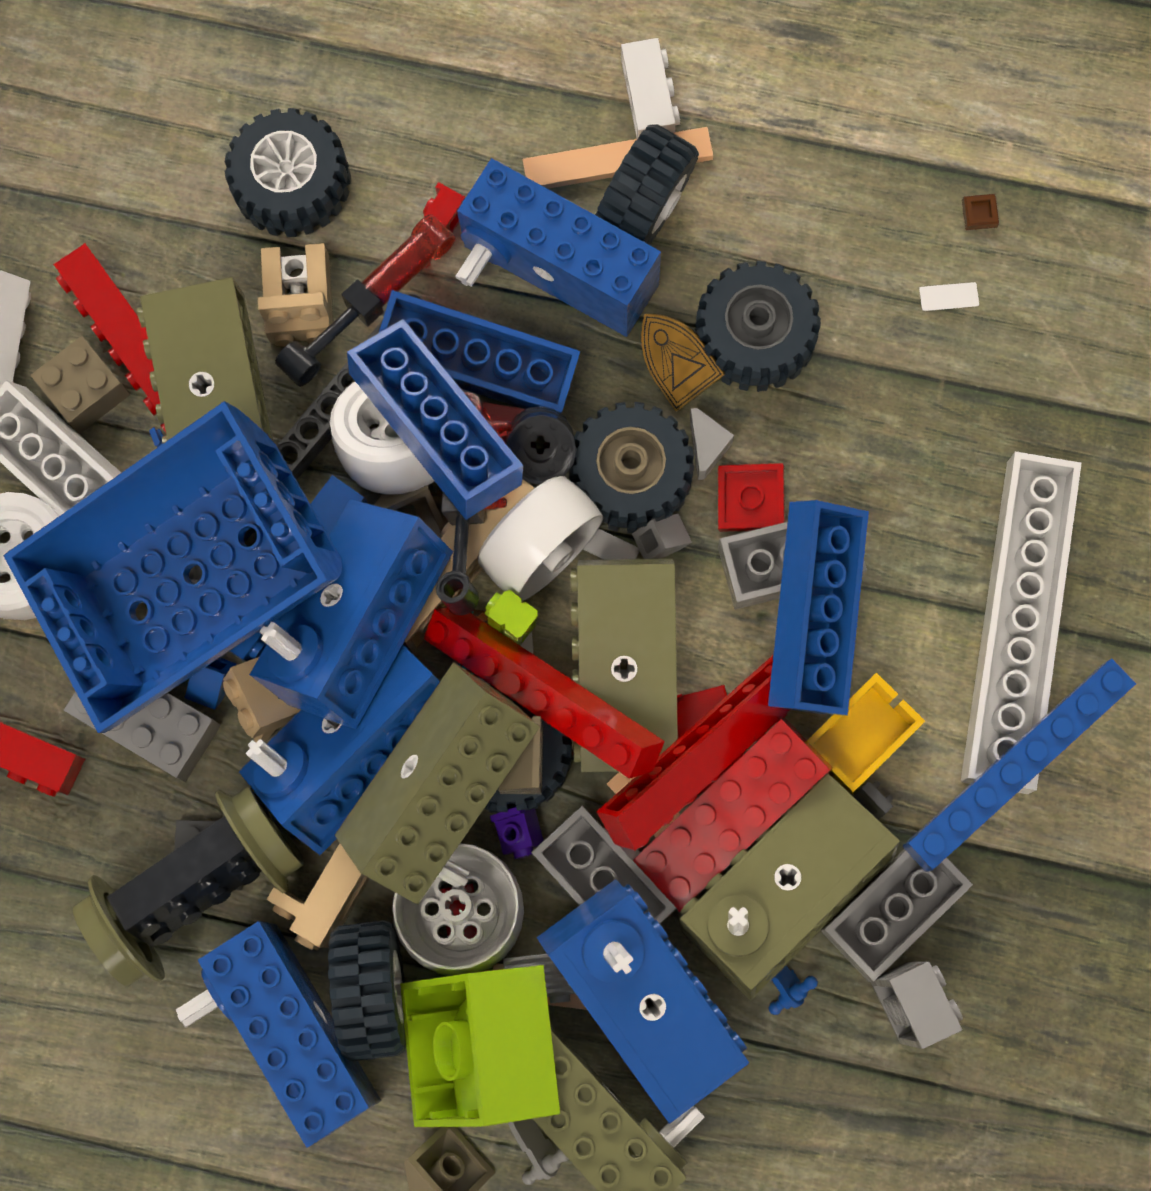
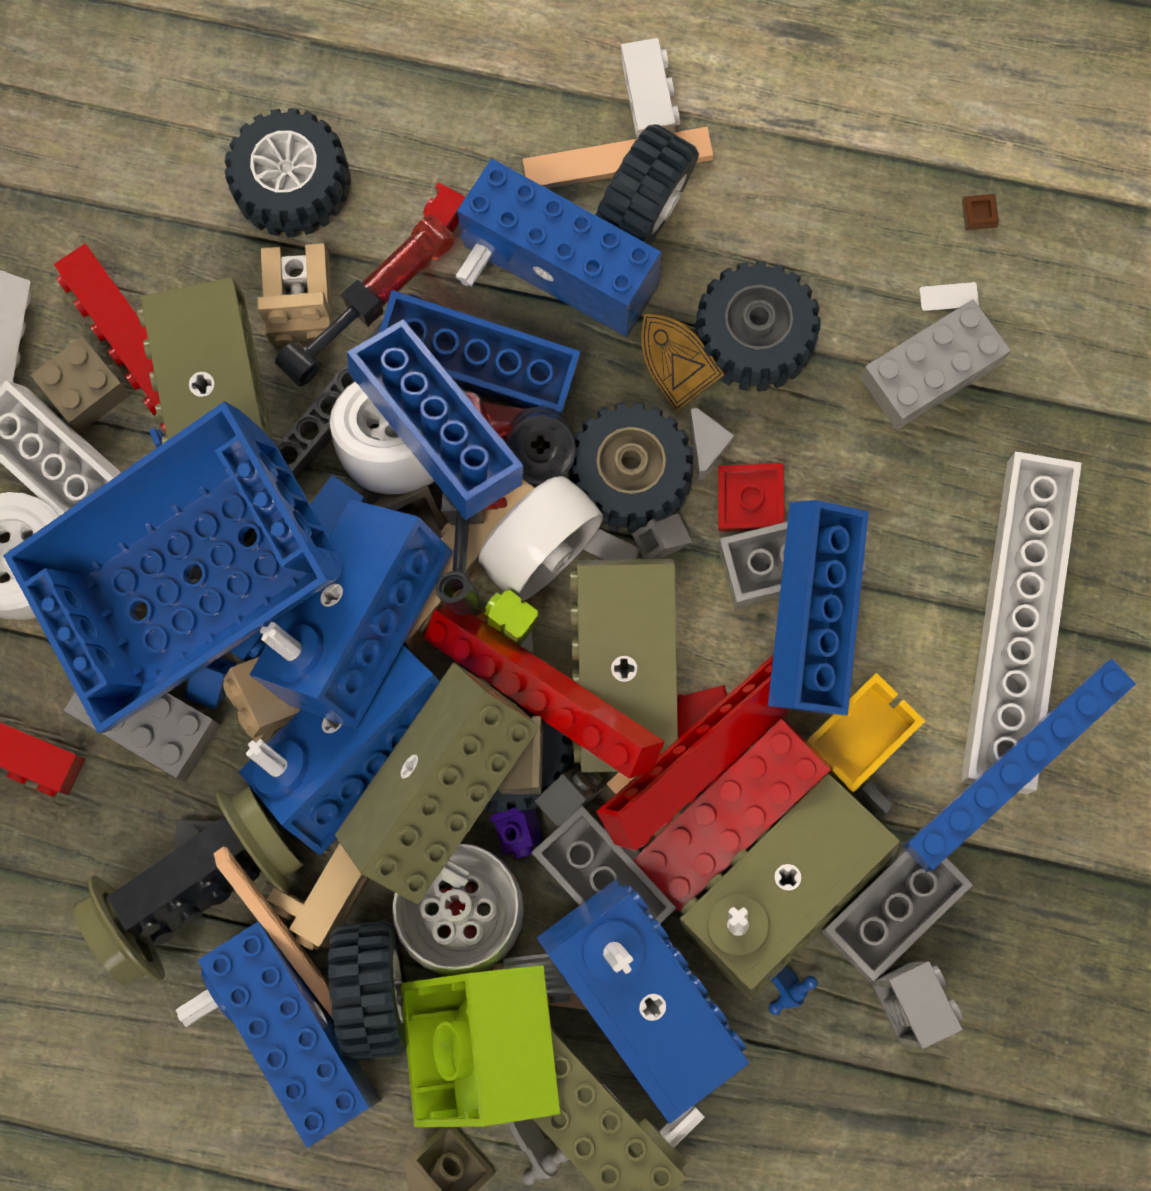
(274, 926): none -> light nougat tile
(569, 794): none -> dark grey piece
(935, 364): none -> light grey brick

